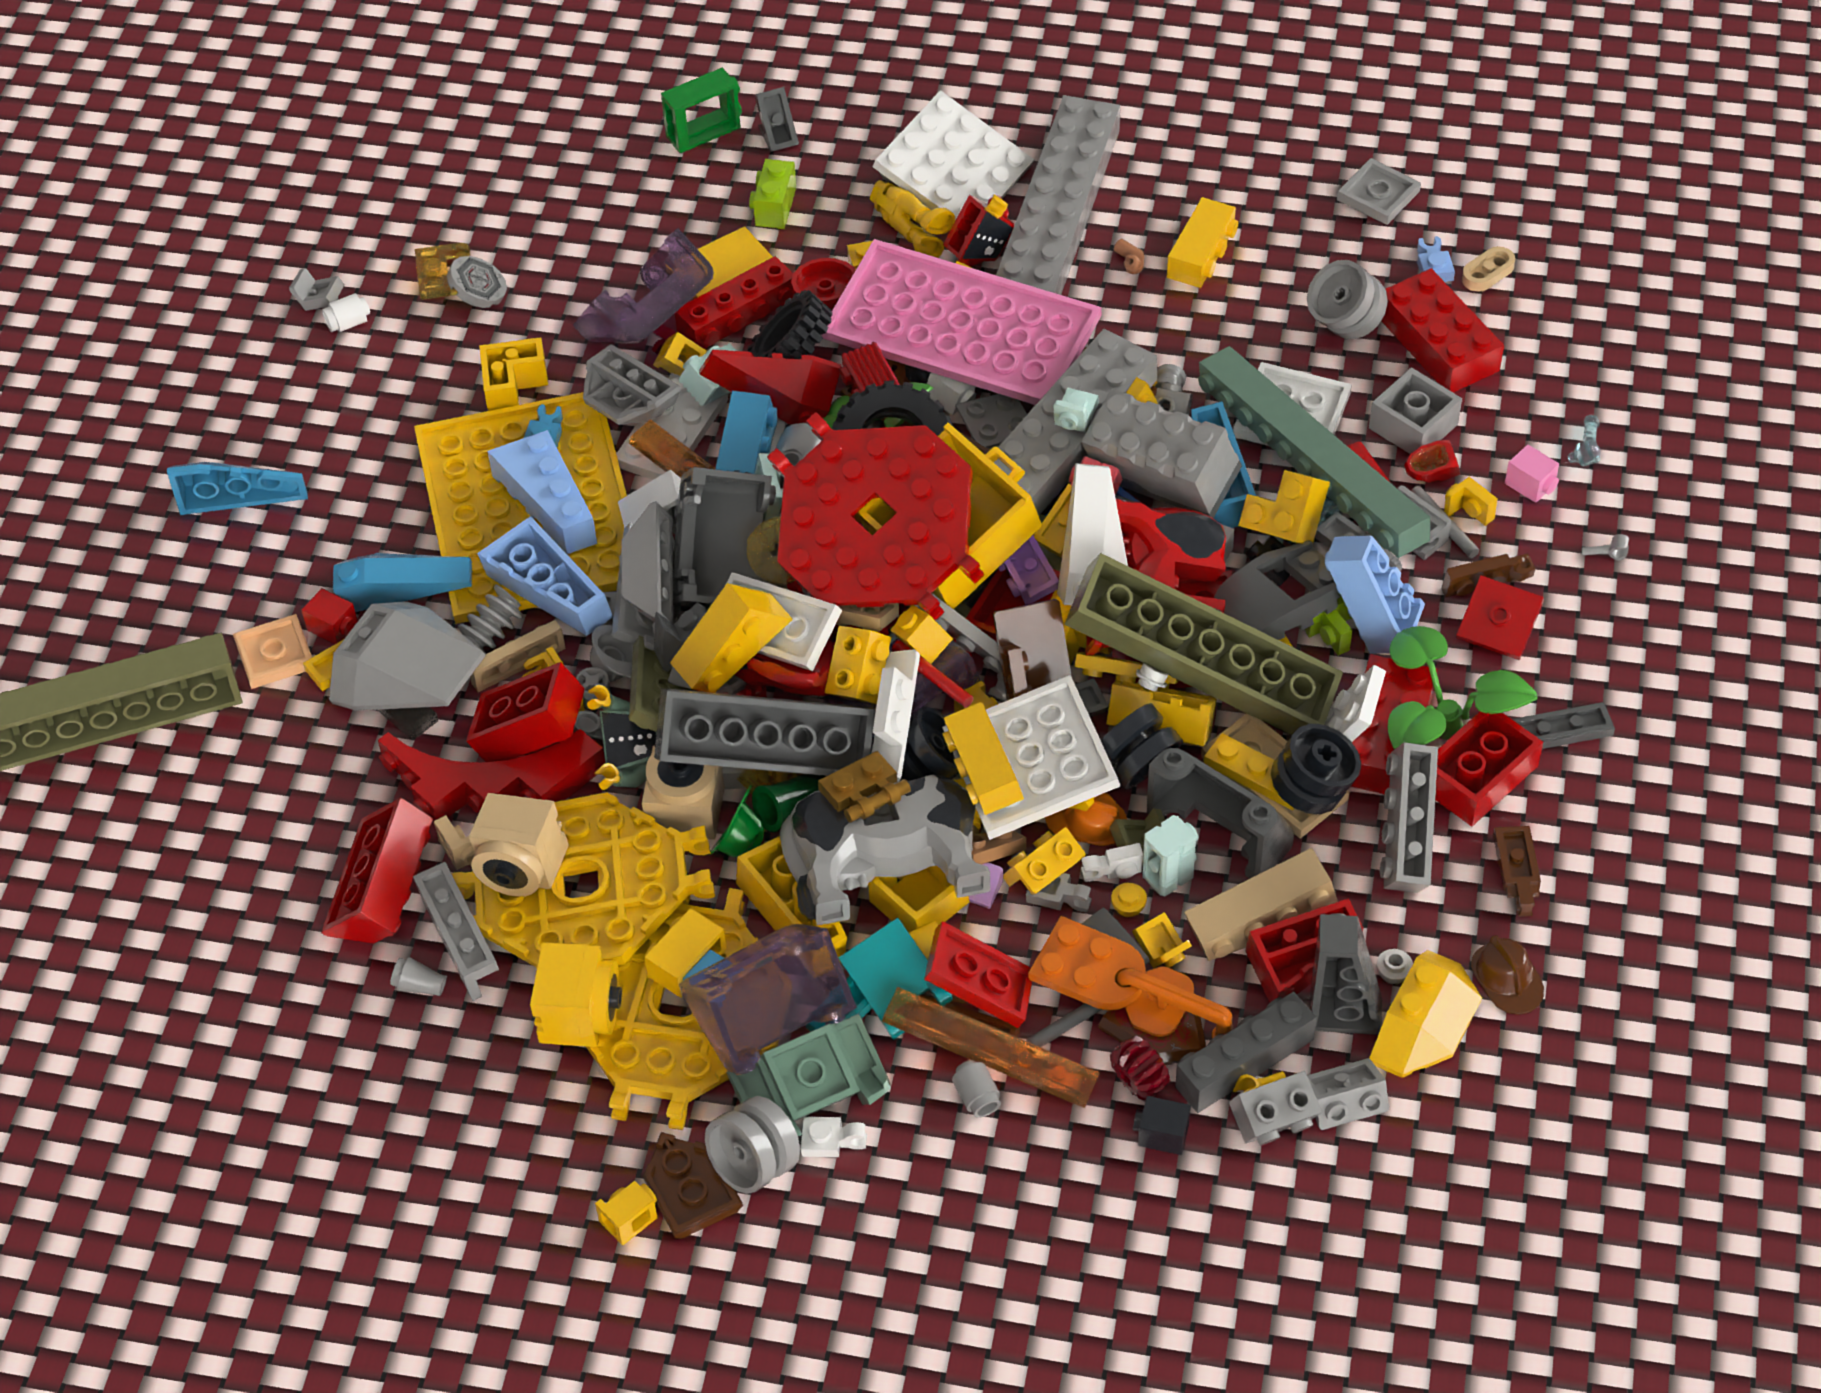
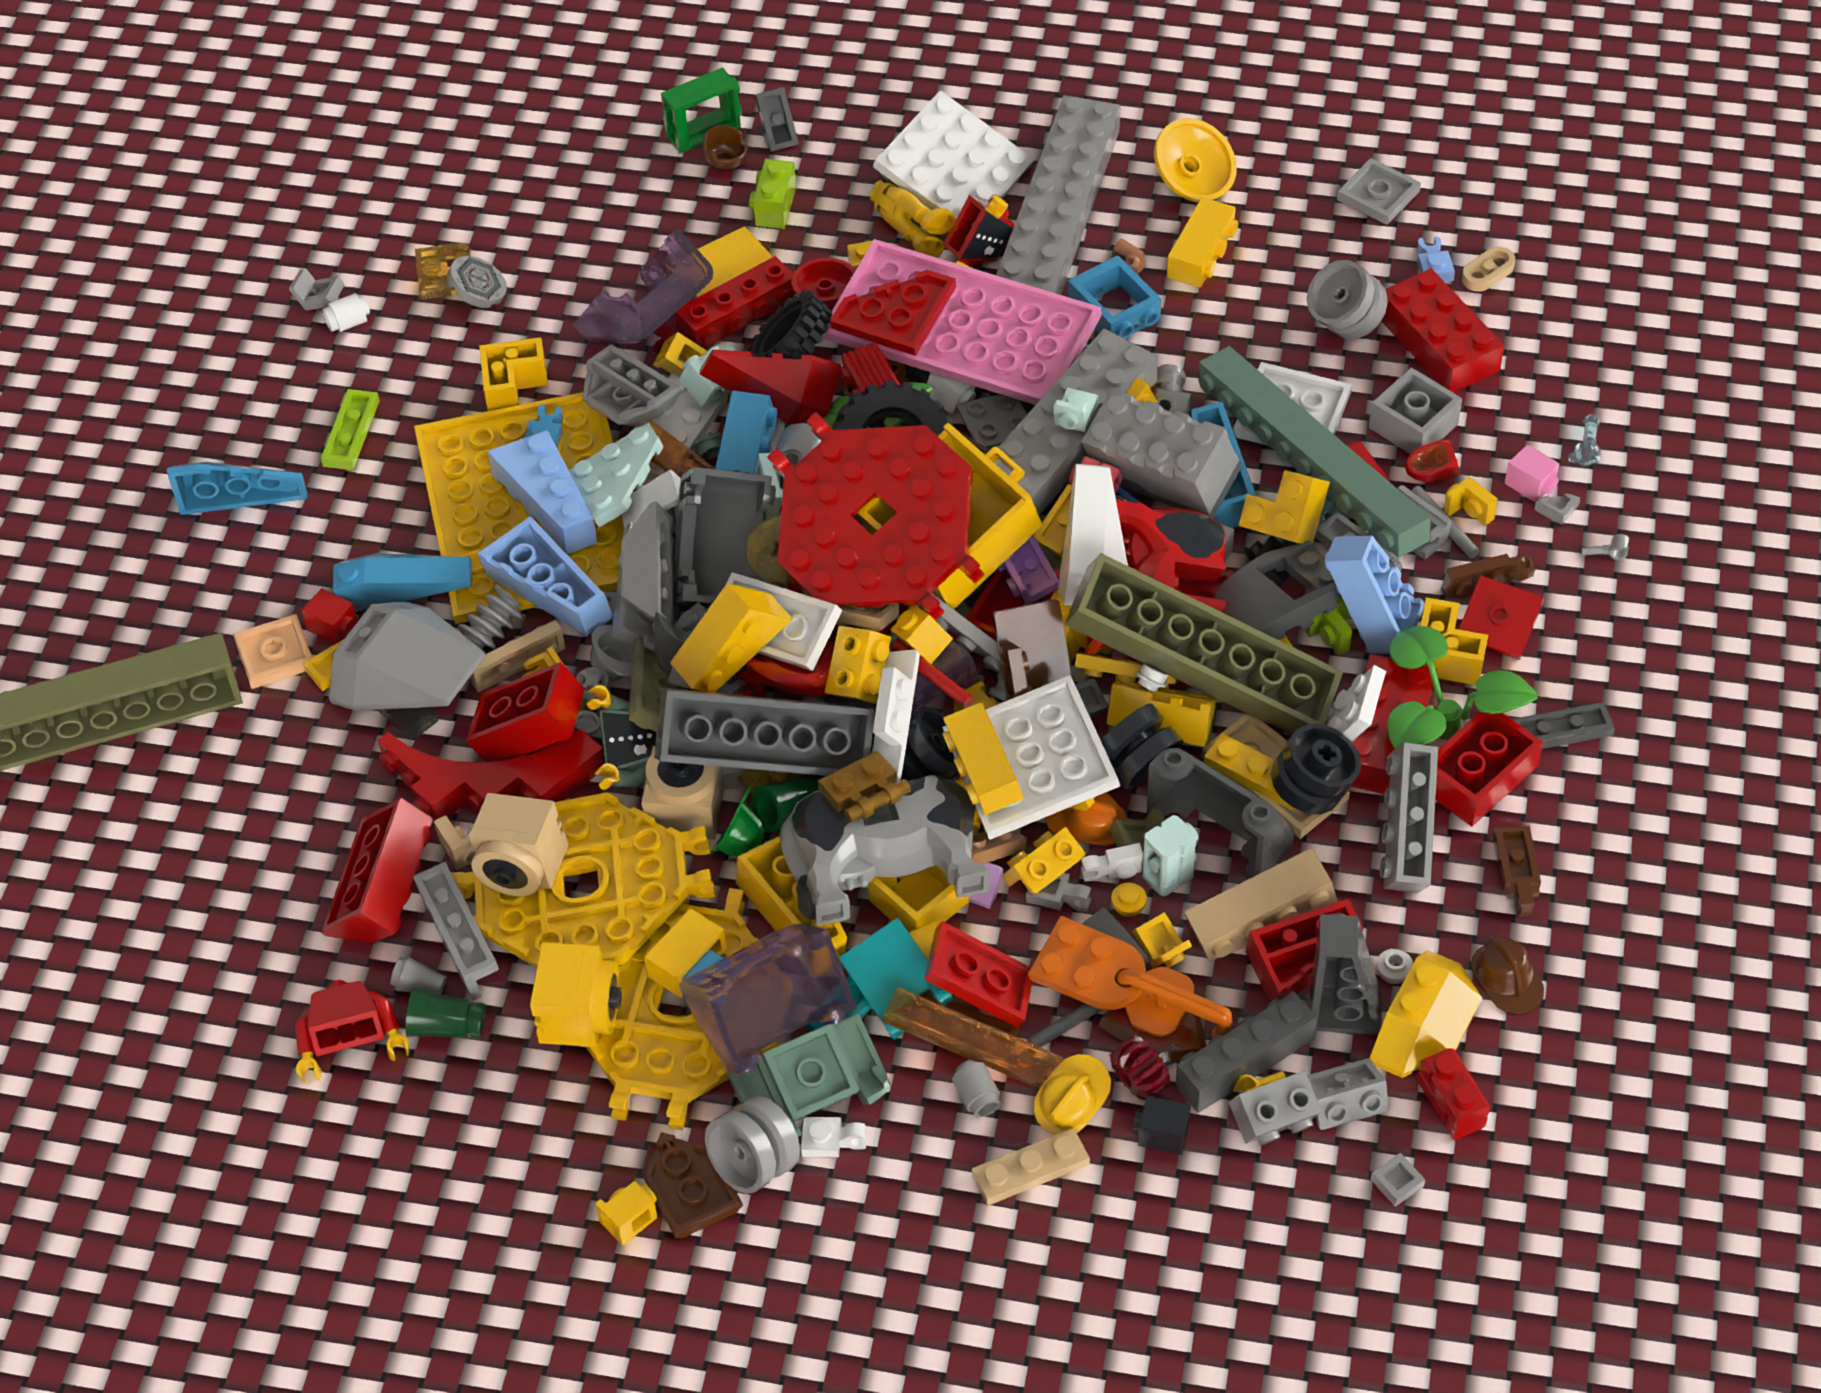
(343, 1019): none -> red torso
(350, 429): none -> lime plate
(443, 1016): none -> dark green plant
(614, 473): none -> light aqua plate
(708, 445): none -> sand green plate
(724, 147): none -> reddish brown hair
(896, 312): none -> red plate
(1030, 1166): none -> tan plate
(1072, 1094): none -> yellow piece
(1107, 277): none -> dark azure window
(1204, 154): none -> yellow dish
(1397, 1179): none -> light grey plate
(1453, 1093): none -> red brick
(1465, 648): none -> yellow brick
(1557, 507): none -> light grey tile

